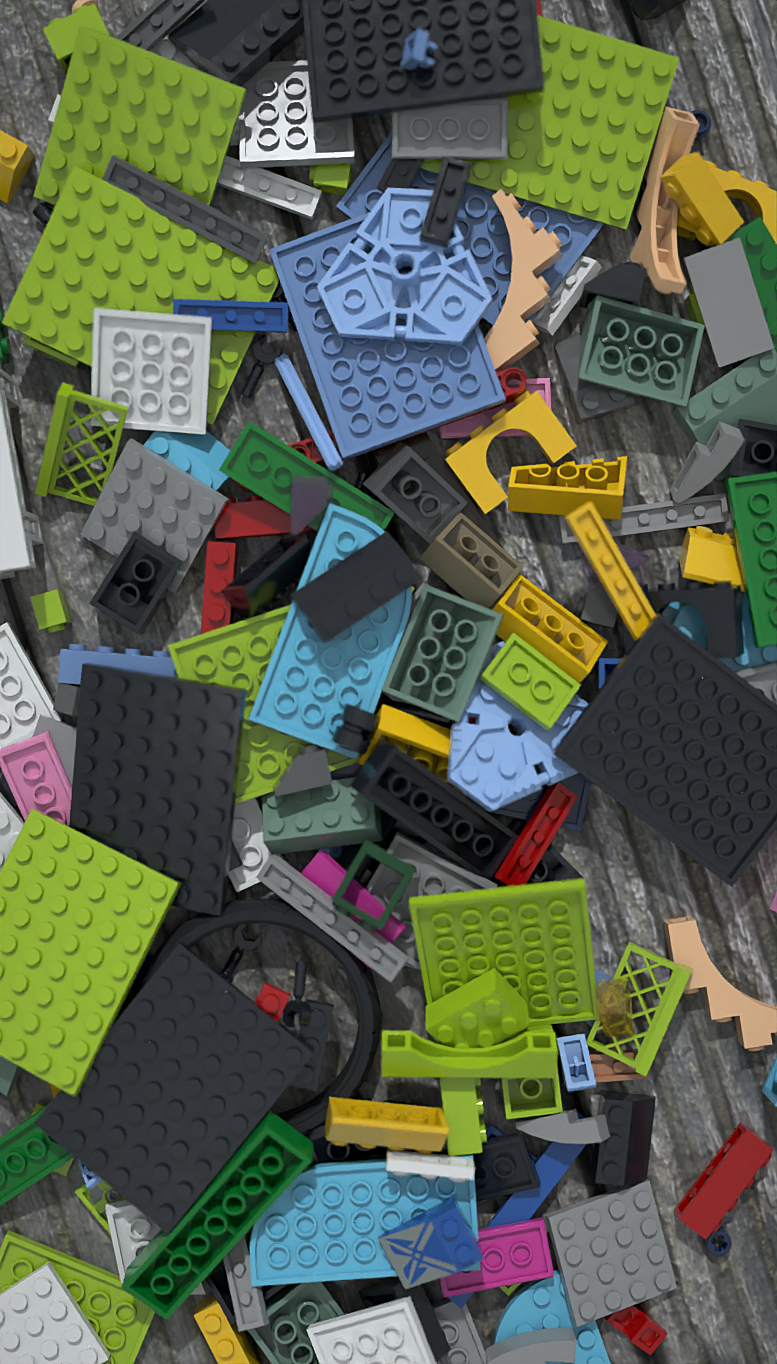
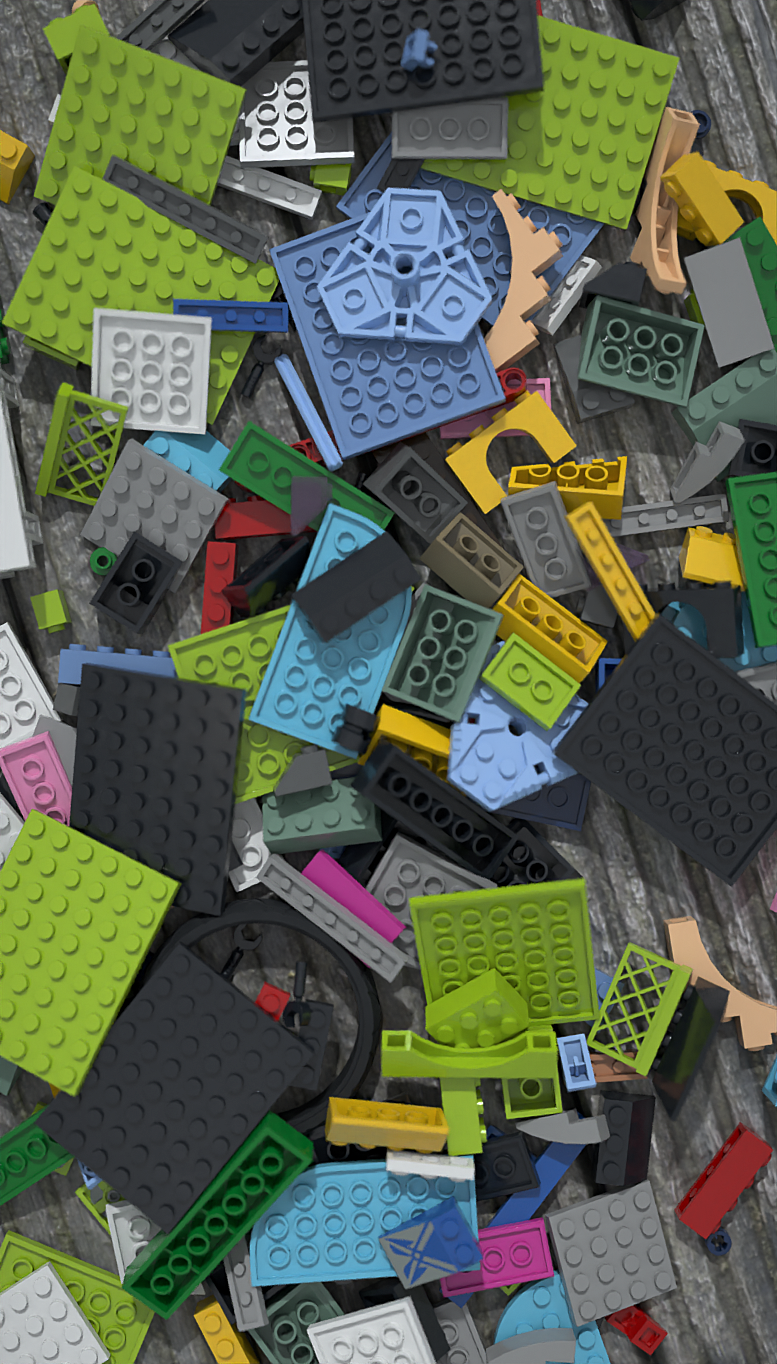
(94, 560): none -> green plate
(386, 859): dark green window -> none
(445, 202): black tile -> none
(536, 835): red plate -> none
(546, 540): none -> light grey tile
(615, 1007): clear yellow slope -> none
(688, 1043): none -> black slope

